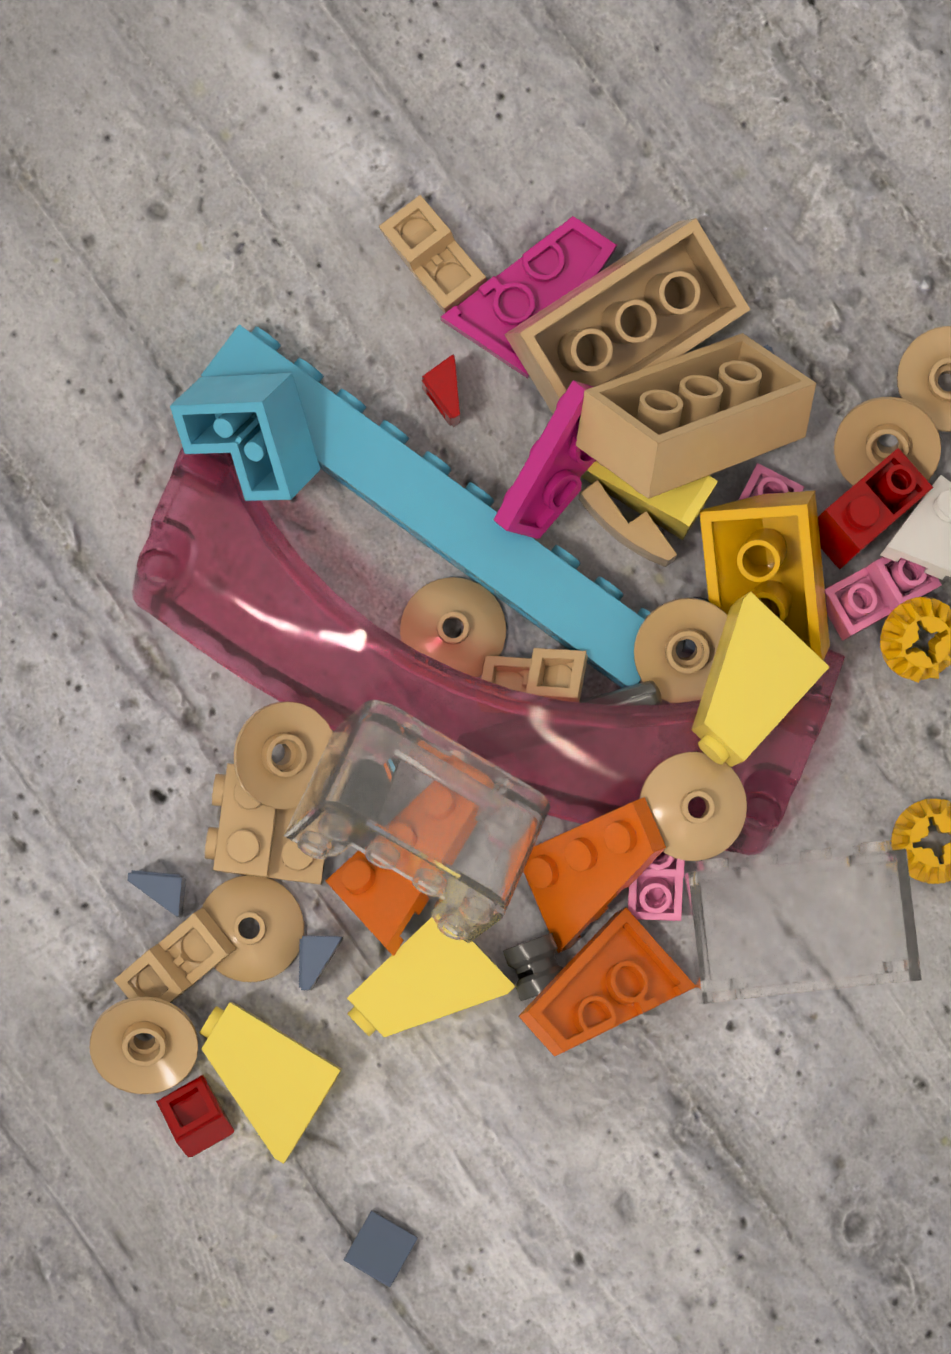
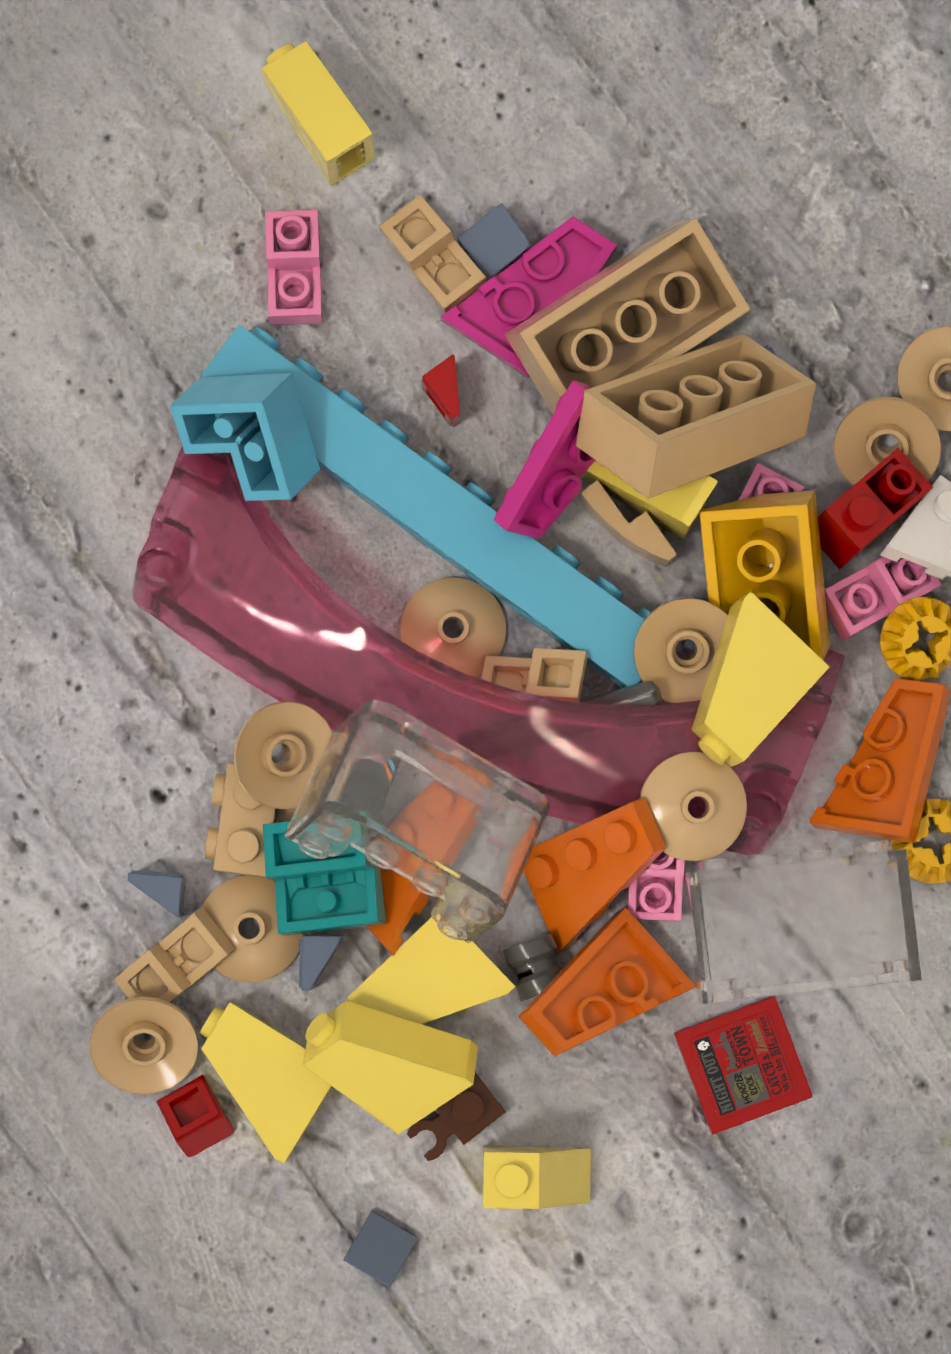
(293, 267): none -> bright pink slope
(318, 111): none -> light yellow slope
(321, 892): none -> teal slope
(388, 1062): none -> light yellow slope
(463, 1115): none -> reddish brown plate
(494, 242): none -> sand blue slope
(535, 1177): none -> light yellow slope
(743, 1065): none -> red tile
(891, 771): none -> orange wing

